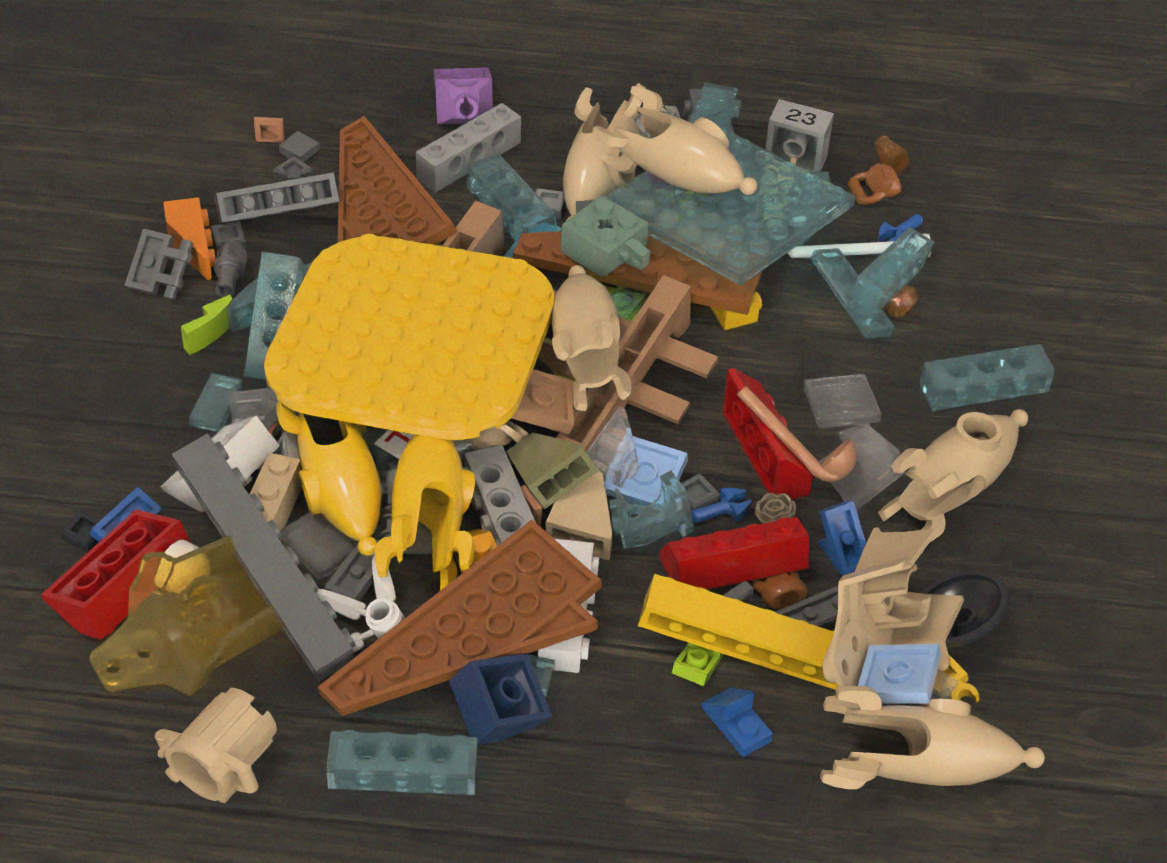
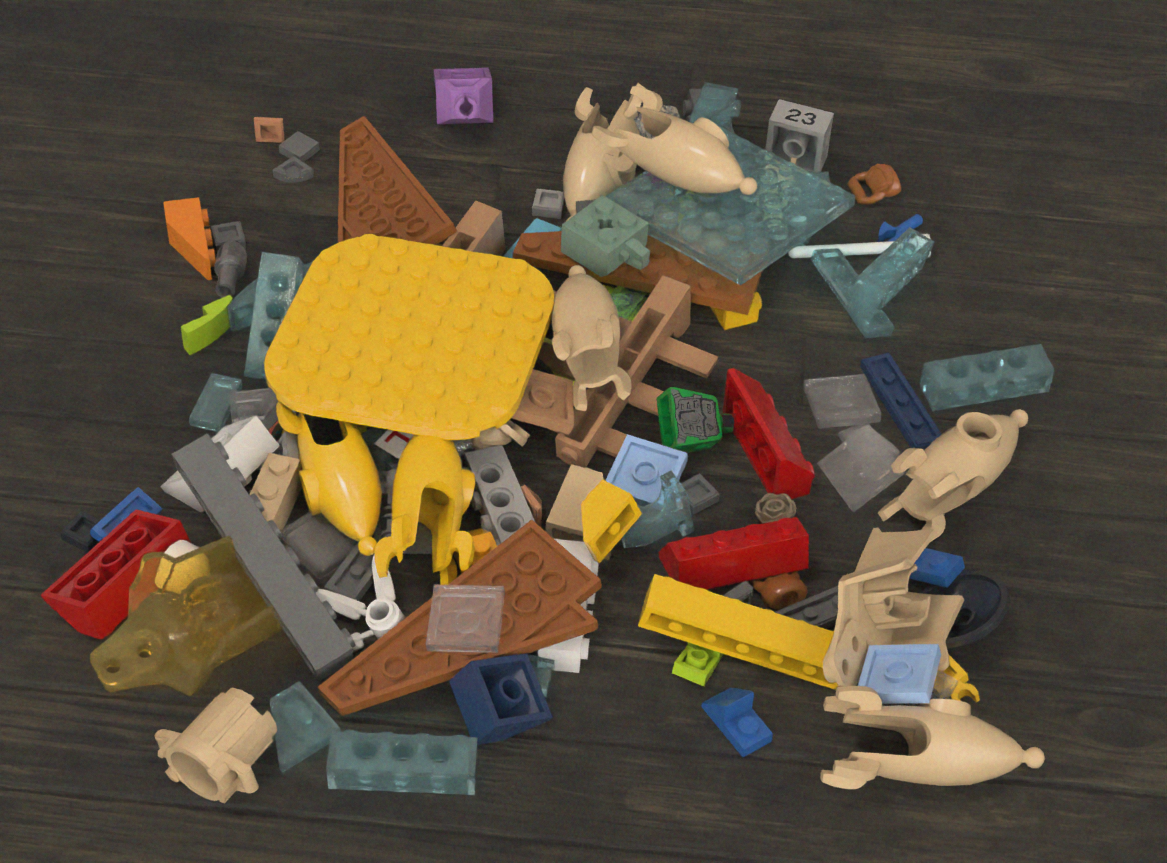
(151, 260): dark grey plate -> none
(276, 198): dark grey brick -> none
(300, 725): none -> clear light blue wing
(465, 618): none -> clear tile
(480, 138): light grey brick -> none
(505, 190): clear light blue brick -> none
(551, 466): olive slope -> none
(606, 518): none -> yellow slope
(615, 450): clear slope -> none
(691, 420): none -> torso
(725, 506): blue bar -> none
(833, 468): nougat piece -> none
(843, 537): blue slope -> none
(891, 153): clear orange cone -> none
(900, 400): none -> dark blue tile
(902, 302): clear orange plate -> none
(937, 567): none -> blue plate

